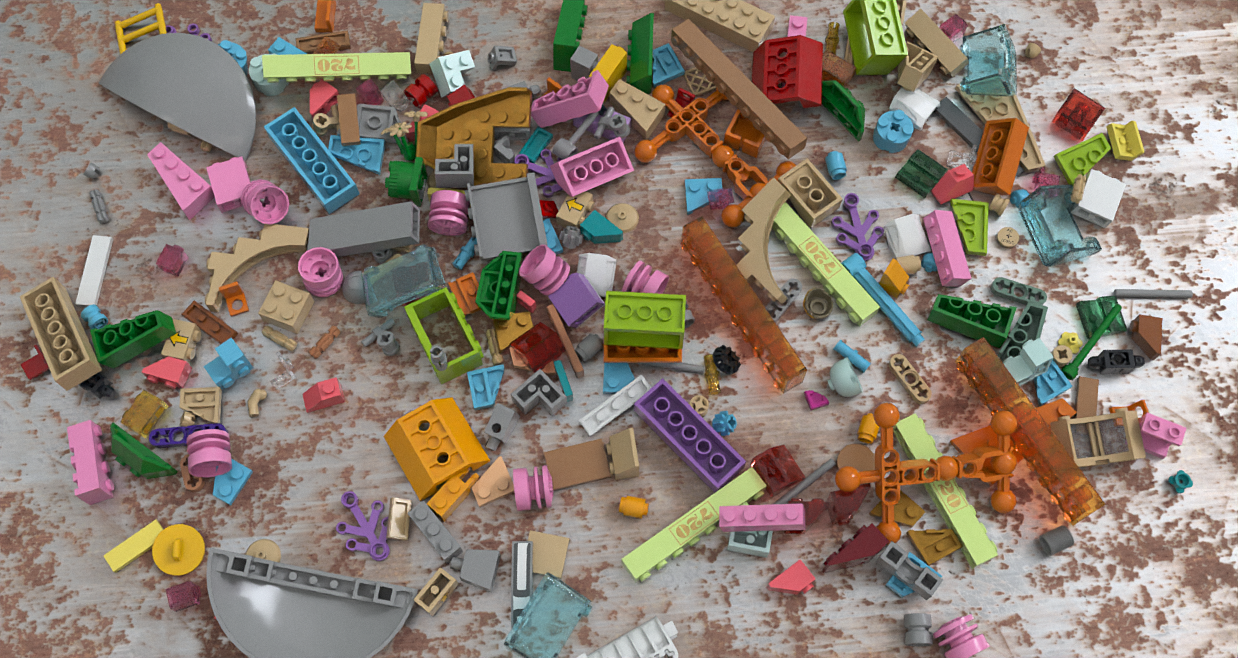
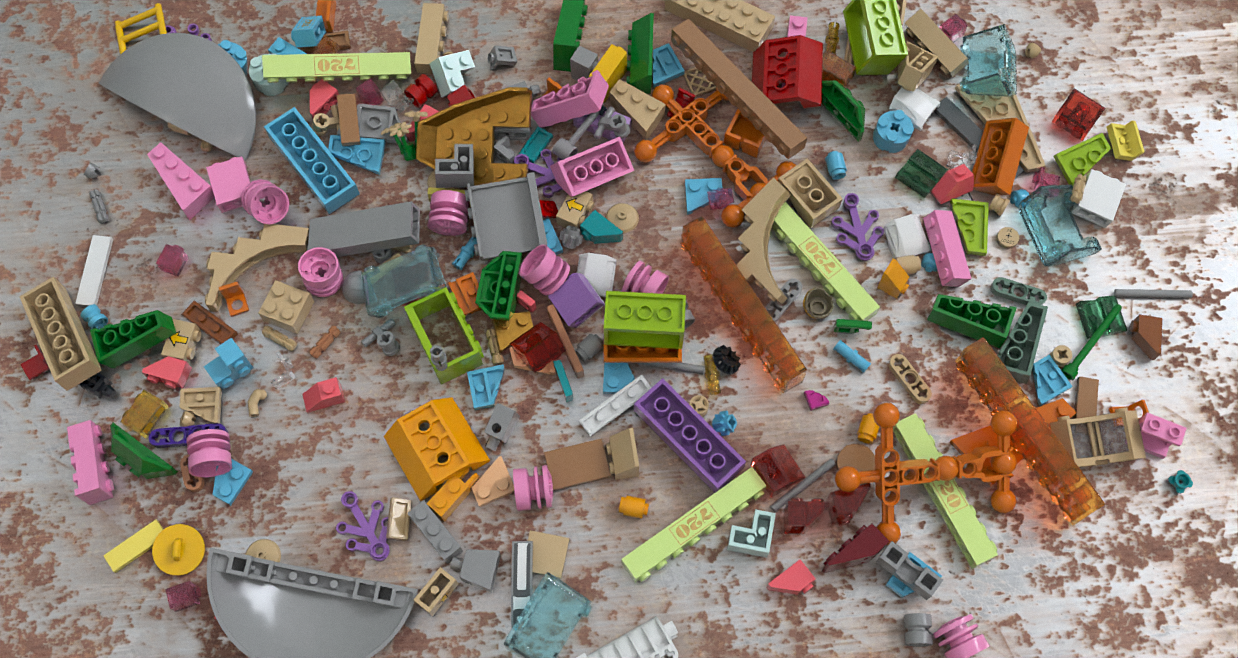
(308, 31): none -> medium azure brick
(407, 180): green piece -> none
(539, 389): light grey brick -> none
(762, 517): bright pink brick -> none
(844, 379): light aqua cylinder -> none
(851, 326): none -> green tile
(856, 267): medium azure piece -> none
(905, 511): pearl gold wing -> none
(934, 544): pearl gold wing -> none
(1030, 363): light aqua brick -> none
(1056, 540): light grey piece -> none
(1071, 340): light yellow plant -> none
(1126, 356): black piece -> none

